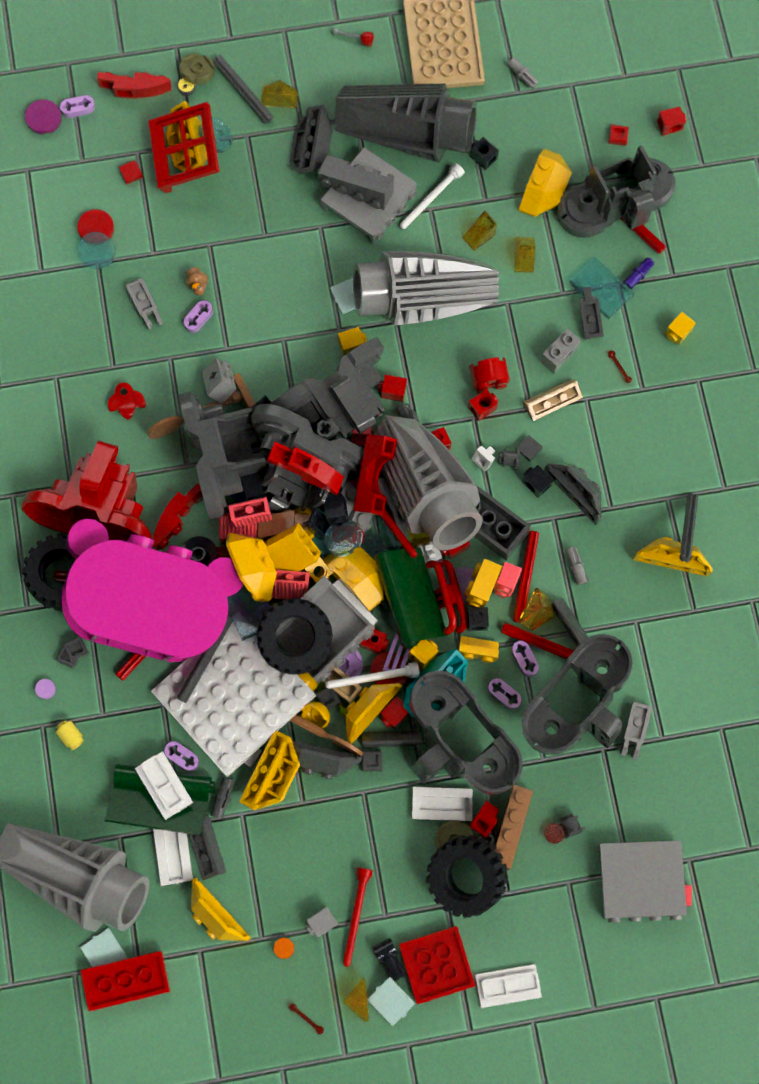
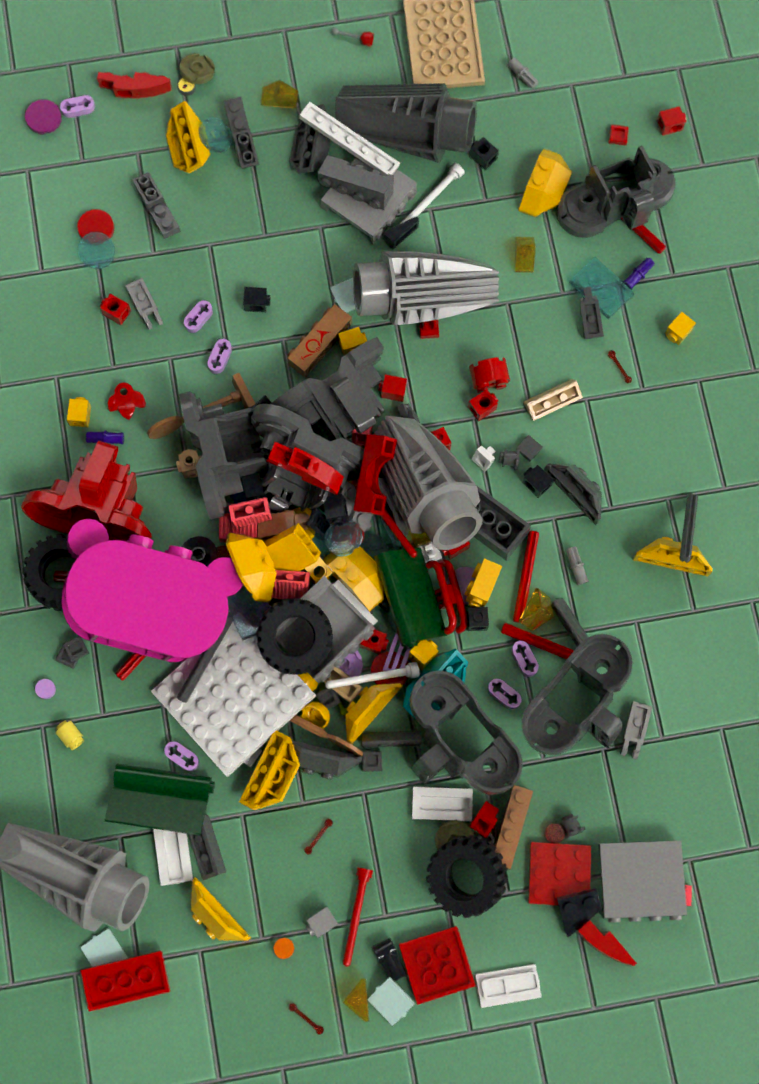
(79, 412): none -> yellow brick
(108, 437): none -> dark purple axle
(118, 315): none -> red brick
(130, 172): red tile -> none
(156, 205): none -> dark grey slope
(160, 151): red window -> none
(163, 785): white piece -> none
(170, 522): red slope -> none
(184, 465): none -> tan brick
(196, 281): medium nougat animal -> none
(215, 354): none -> lavender beam
(219, 380): light grey brick -> none
(222, 798): dark grey pin -> none
(241, 133): none -> dark grey slope
(243, 89): dark grey axle -> none
(256, 299): none -> black brick
(319, 340): none -> medium nougat brick
(328, 428): dark grey piece -> none
(328, 823): none -> clear red hinge
(348, 140): none -> white plate
(393, 714): red brick -> none
(399, 233): none -> black slope
(429, 329): none -> red tile
(479, 649): yellow bracket -> none
(481, 231): clear yellow slope -> none
(507, 580): coral brick -> none
(557, 871): none -> red plate
(560, 350): light grey brick -> none
(578, 909): none -> black wing
(605, 944): none -> red slope

